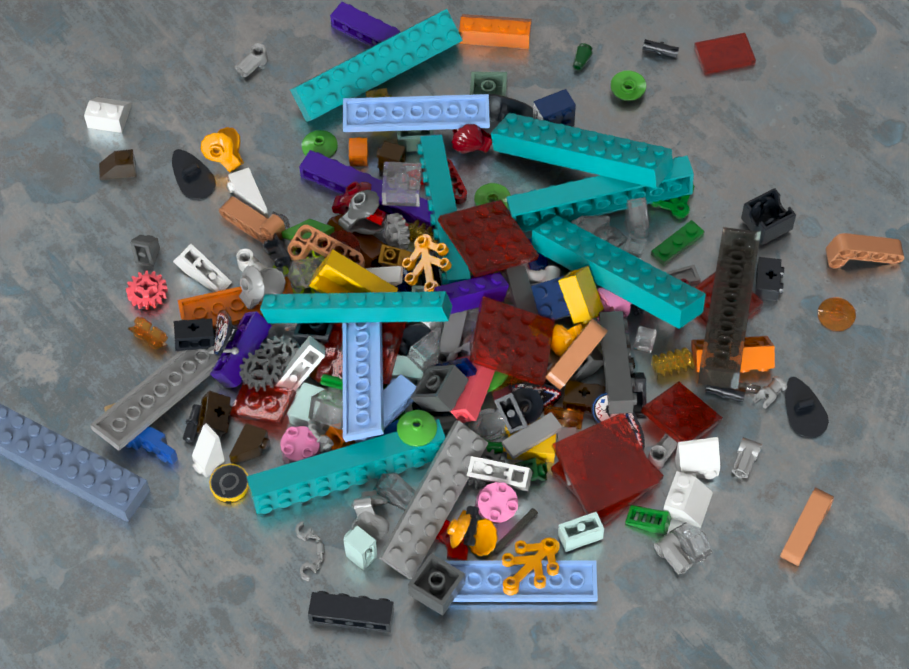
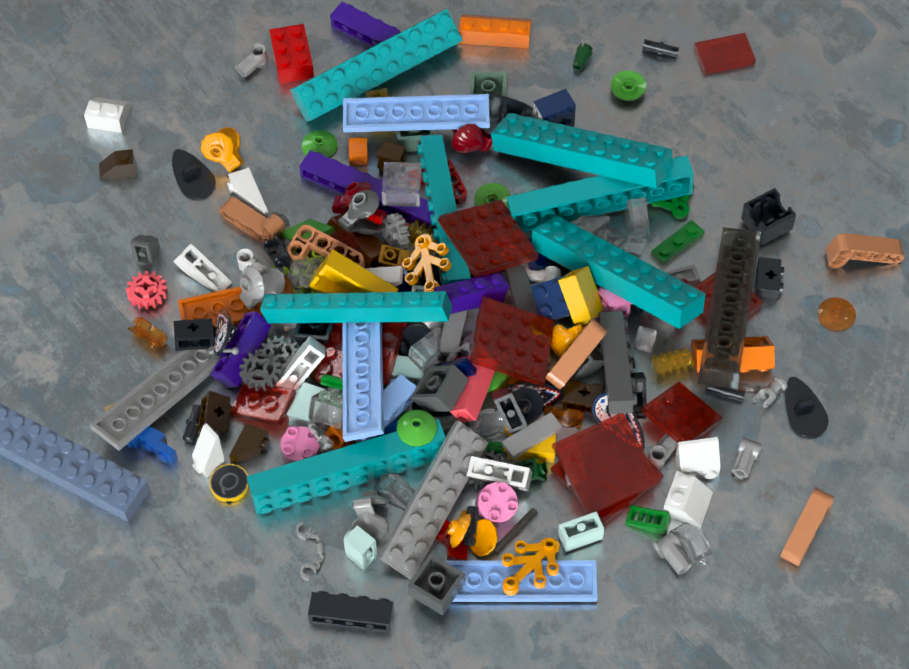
(291, 53): none -> red brick

